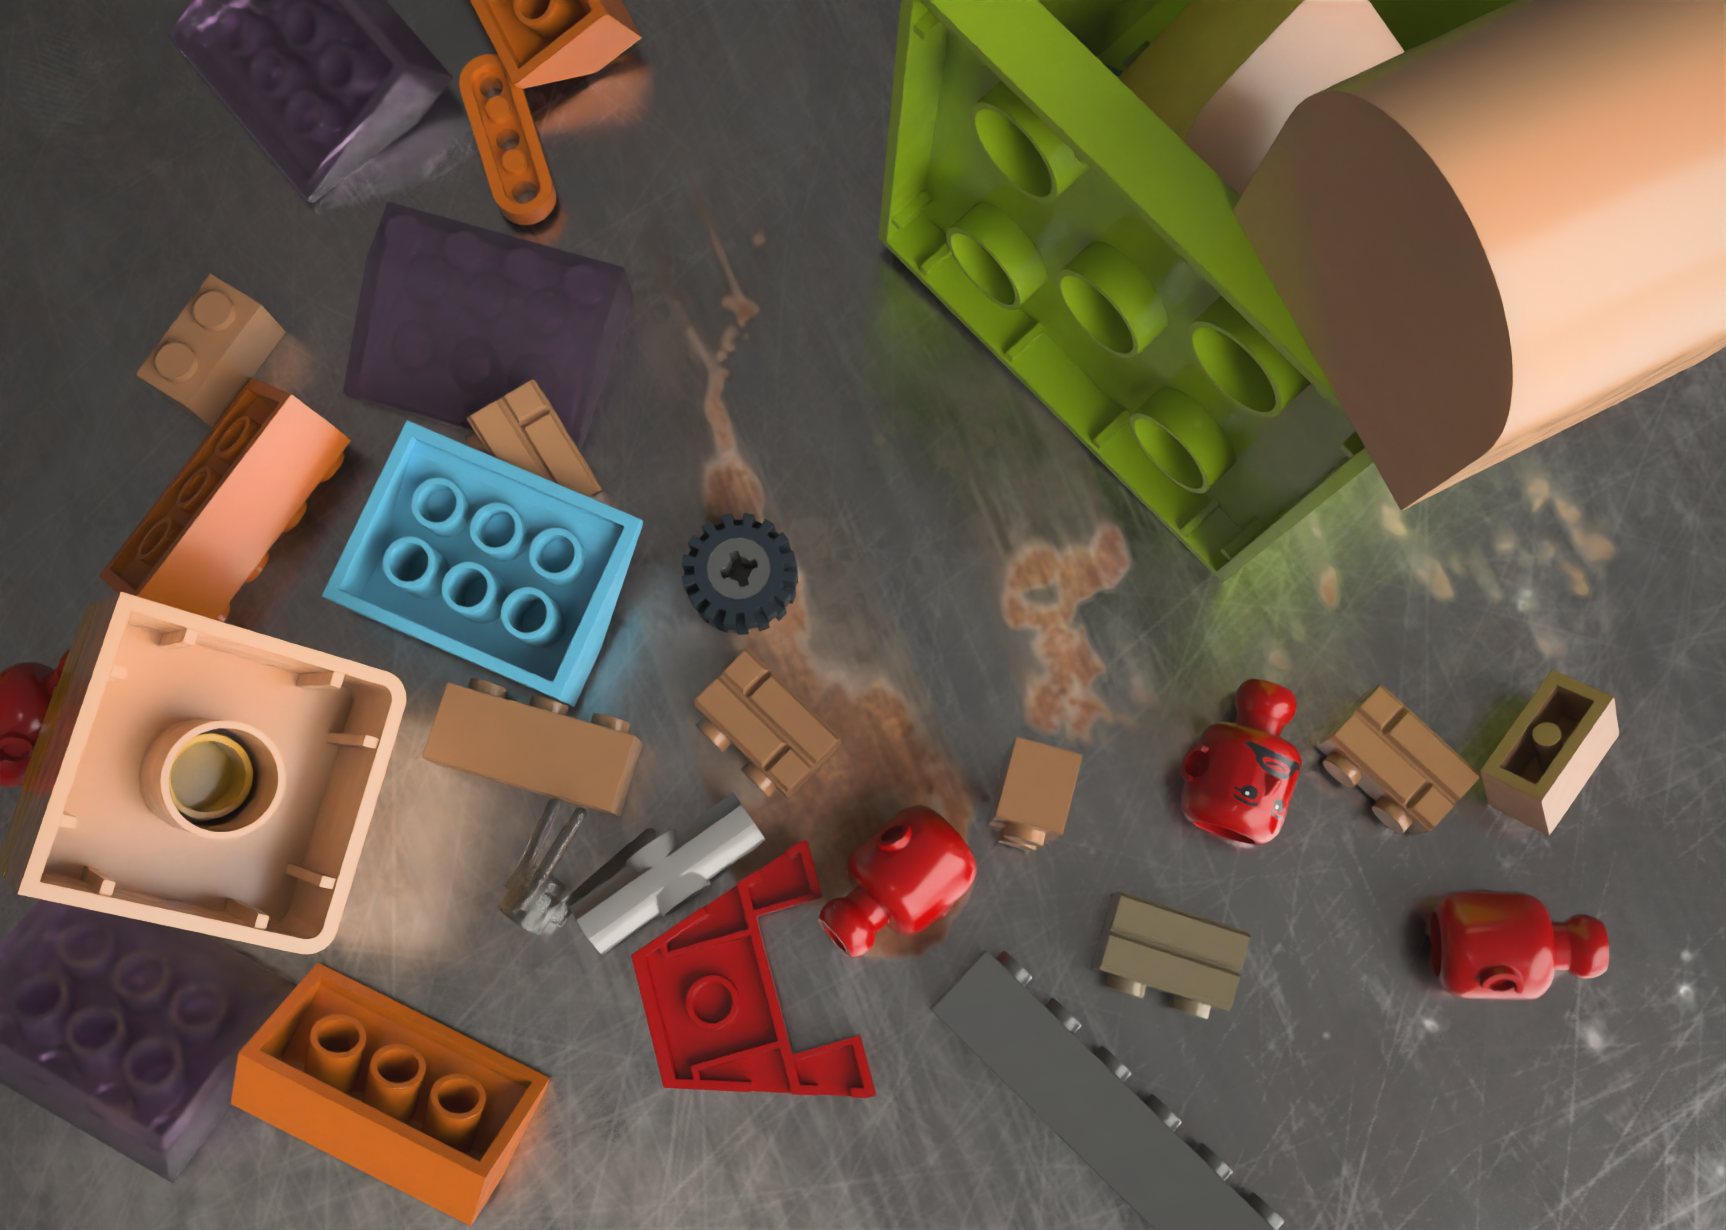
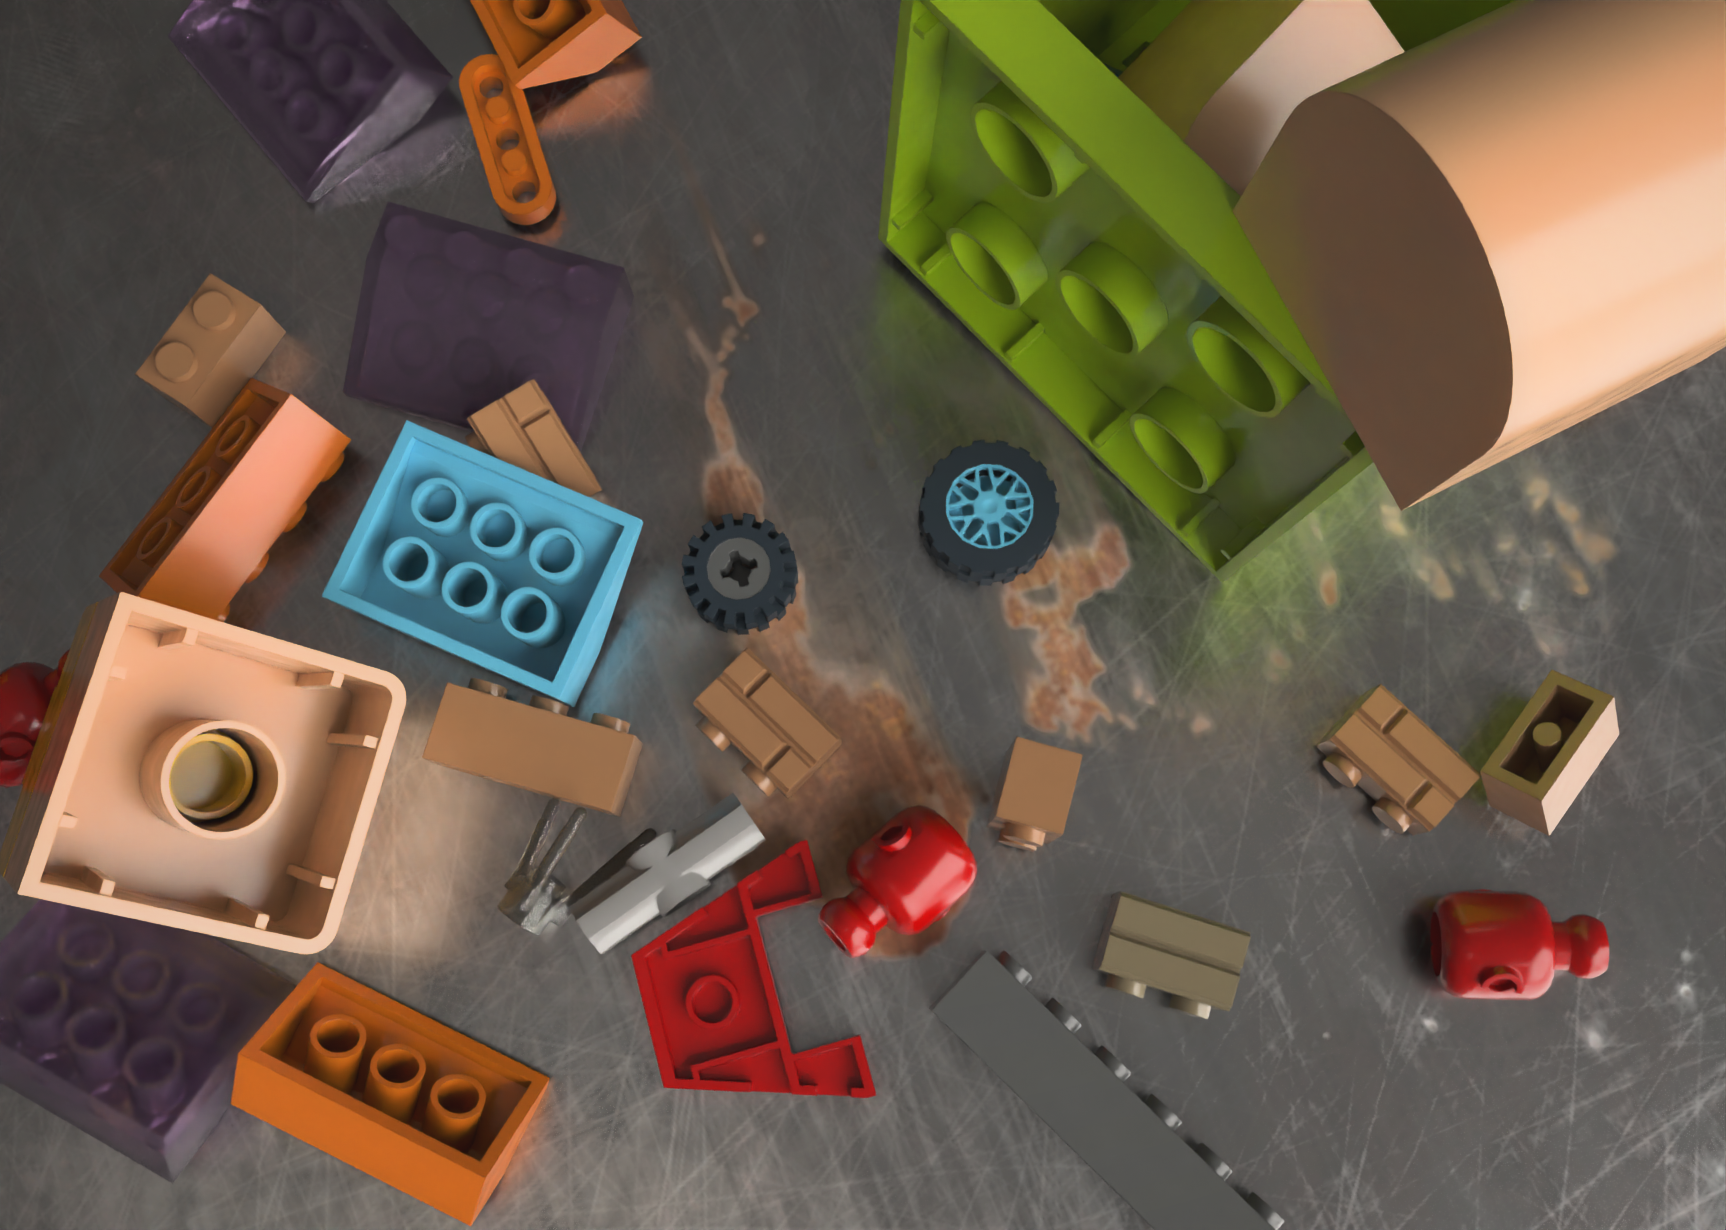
(988, 512): none -> black wheel
(1243, 770): red piece -> none

